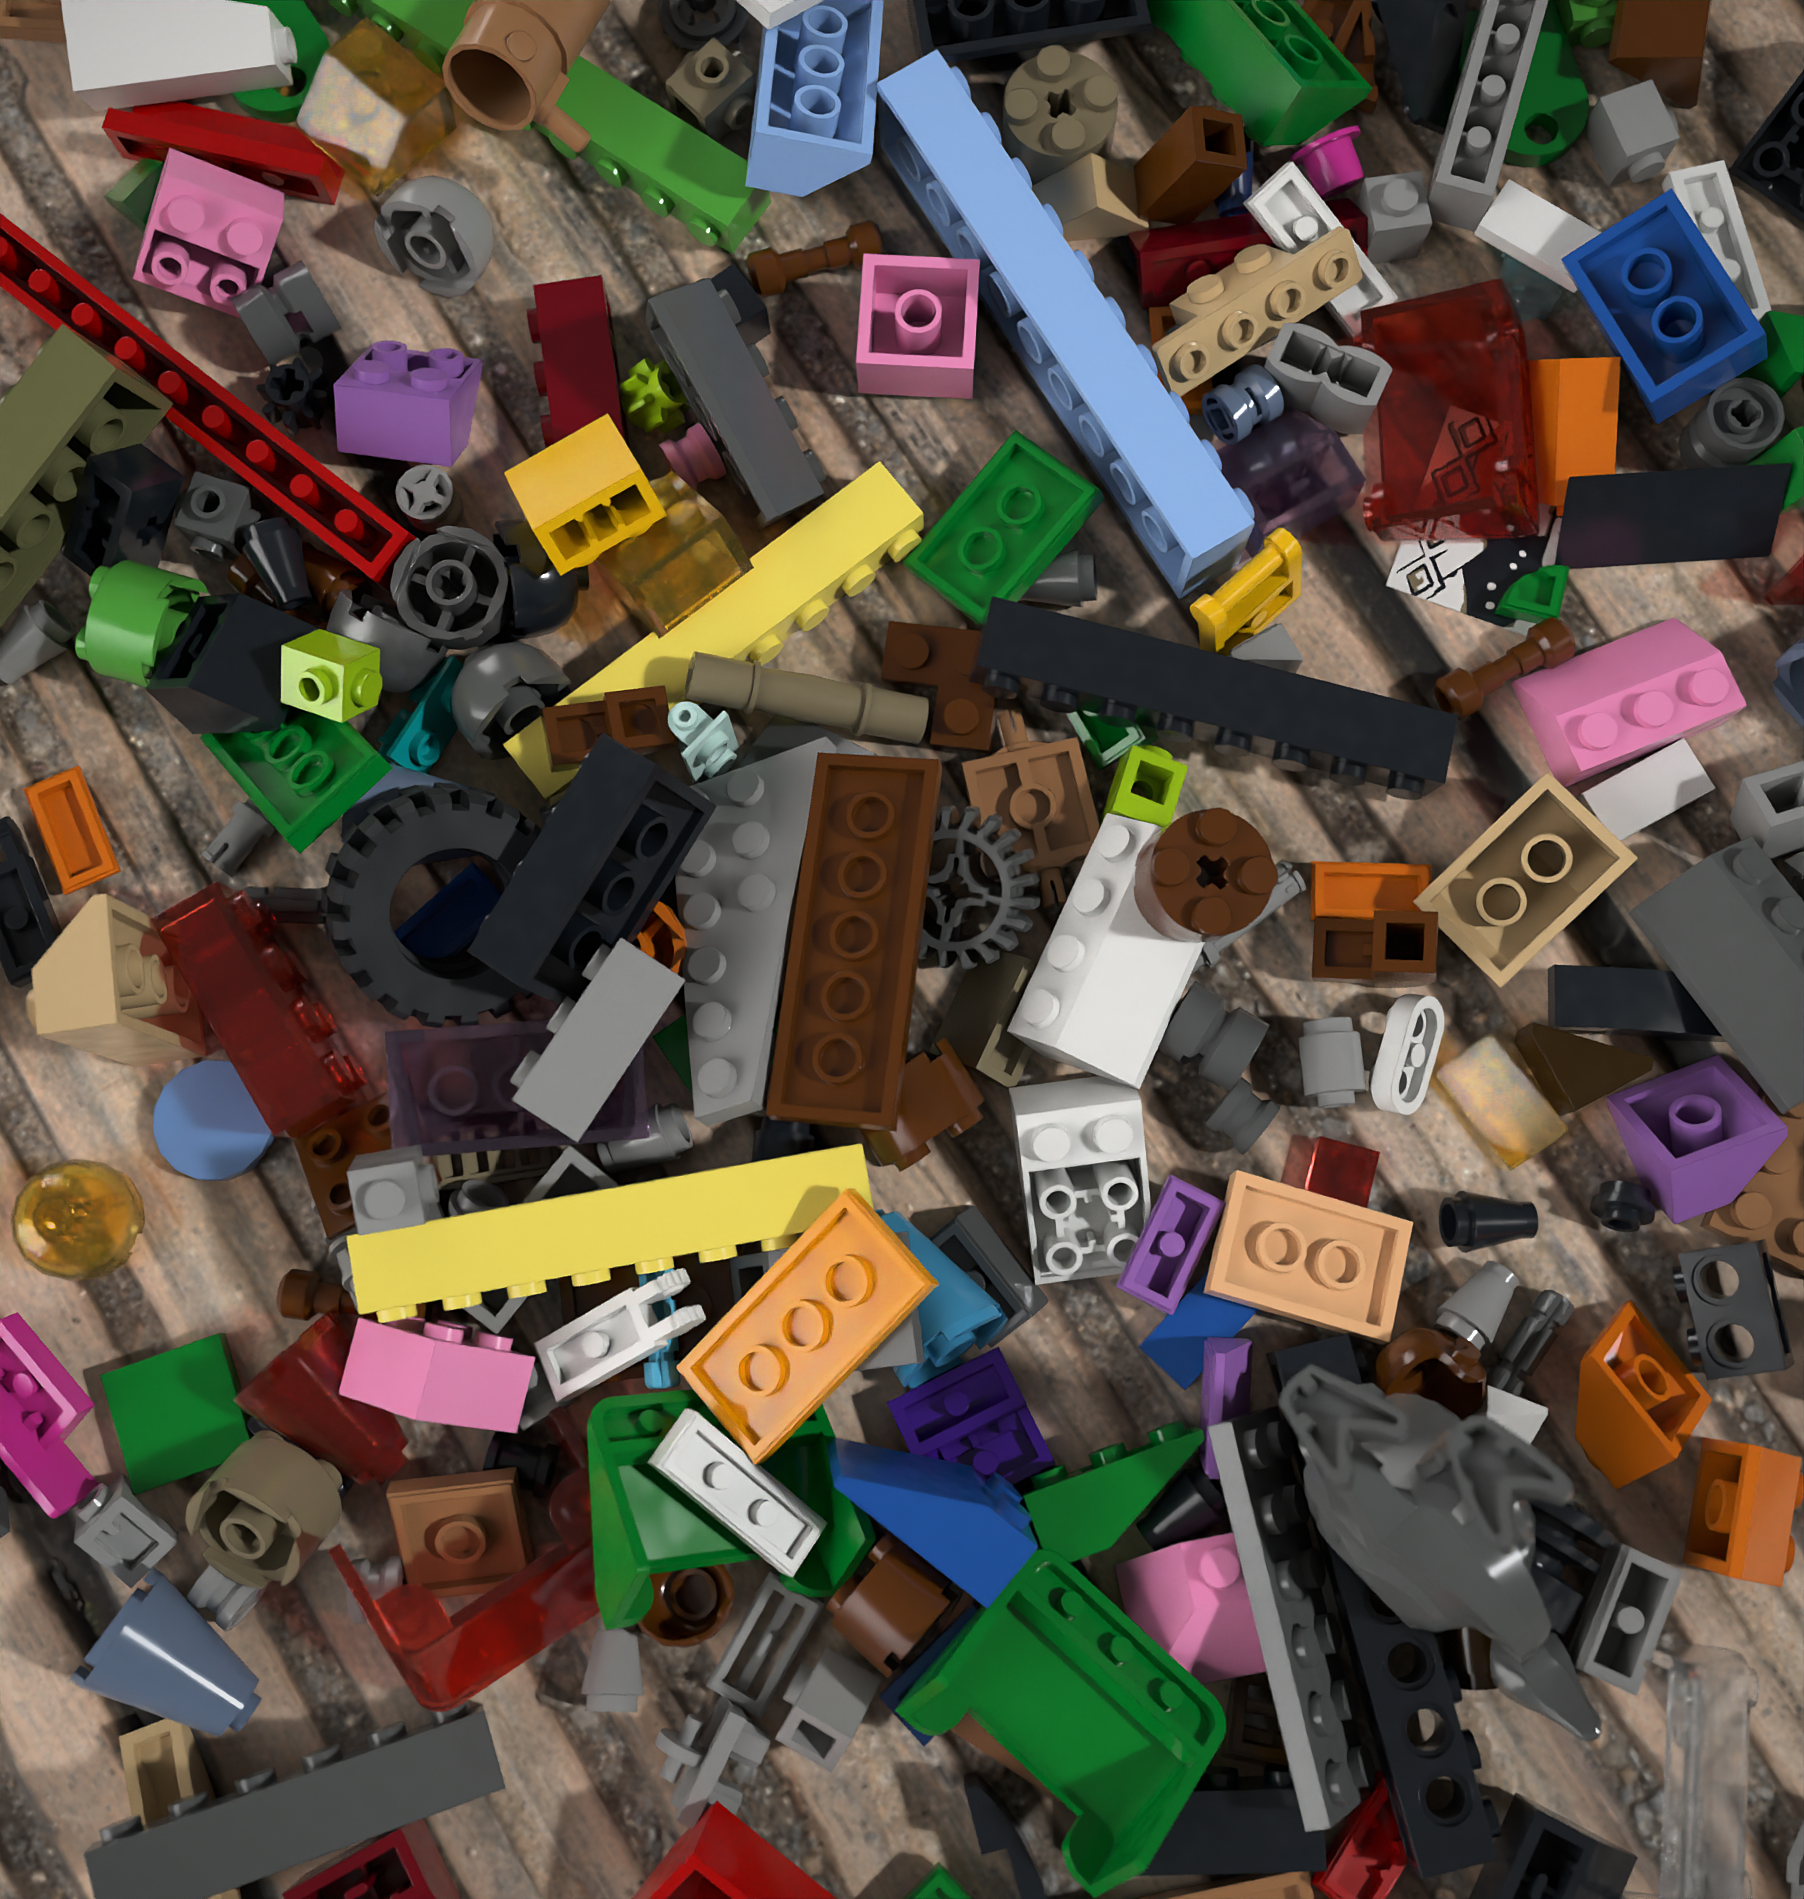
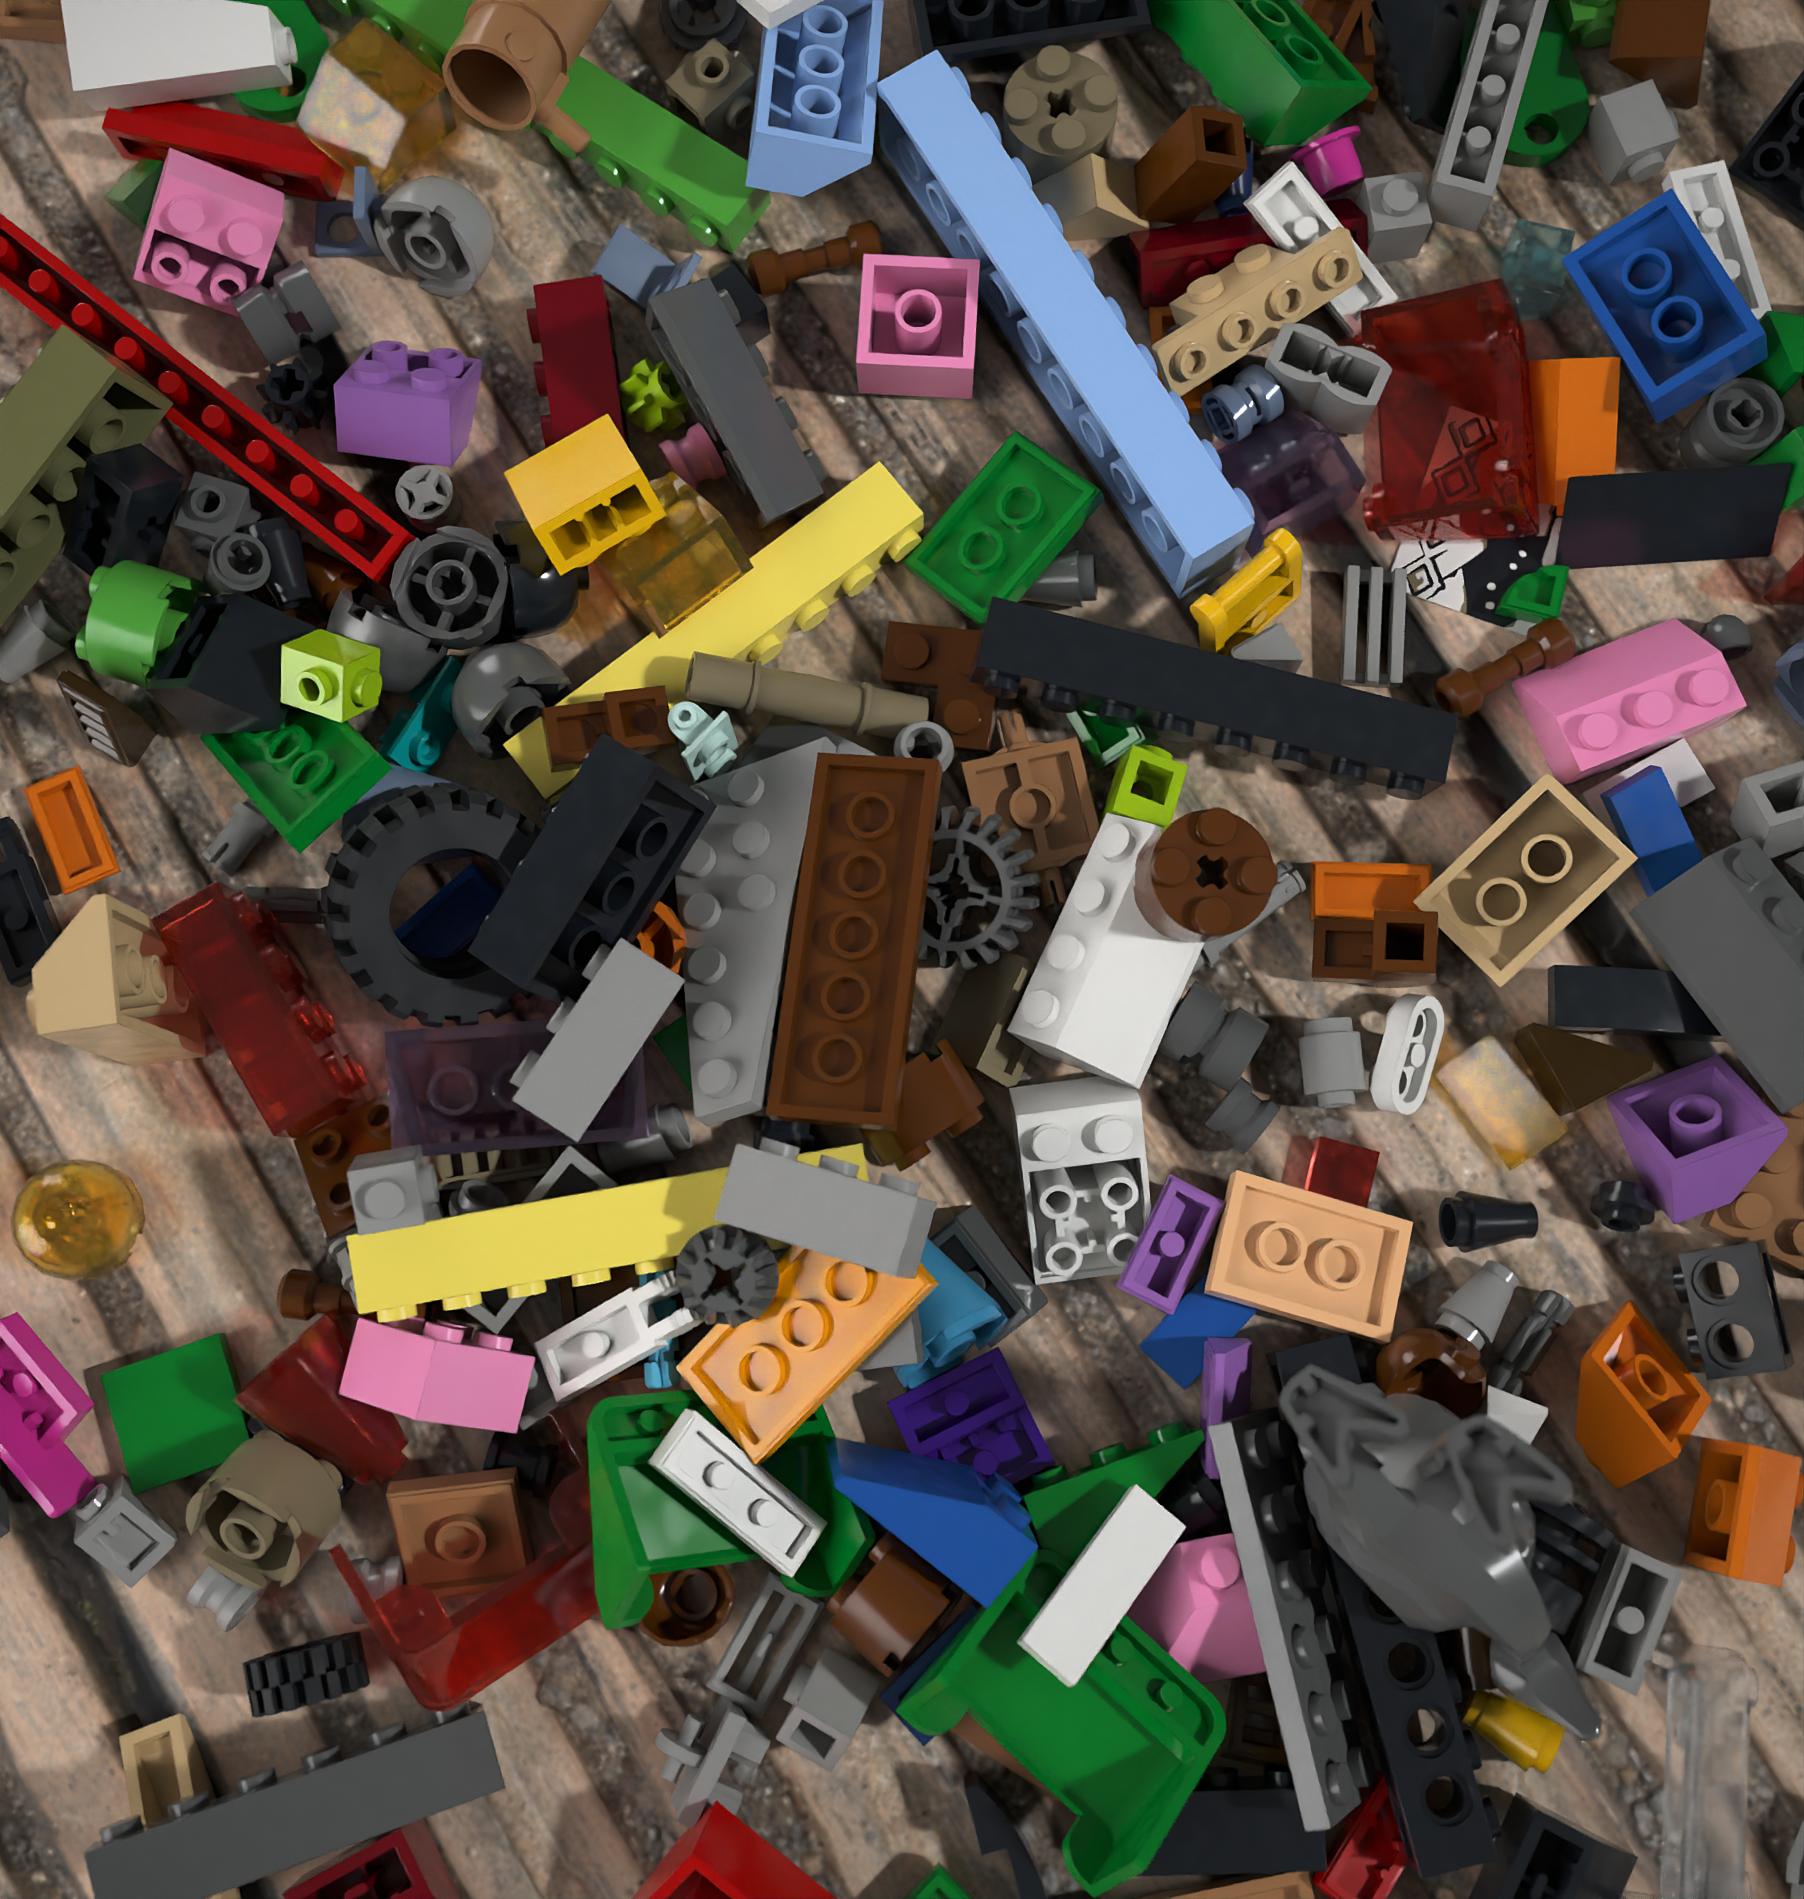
(106, 720): none -> dark brown slope
(170, 1663): sand blue cone -> none
(210, 1123): medium blue tile -> none
(236, 565): none -> dark grey cone
(306, 1674): none -> black tyre
(364, 211): none -> sand blue bracket
(613, 1671): light grey cone -> none
(639, 270): none -> sand blue bracket
(727, 1248): none -> dark grey gear
(826, 1208): none -> light grey brick
(925, 741): none -> light grey cone
(1101, 1585): none -> white tile
(1376, 579): none -> light grey tile
(1513, 1729): none -> yellow cone
(1534, 232): white tile -> none
(1652, 828): none -> blue tile
(1728, 635): none -> dark grey hinge

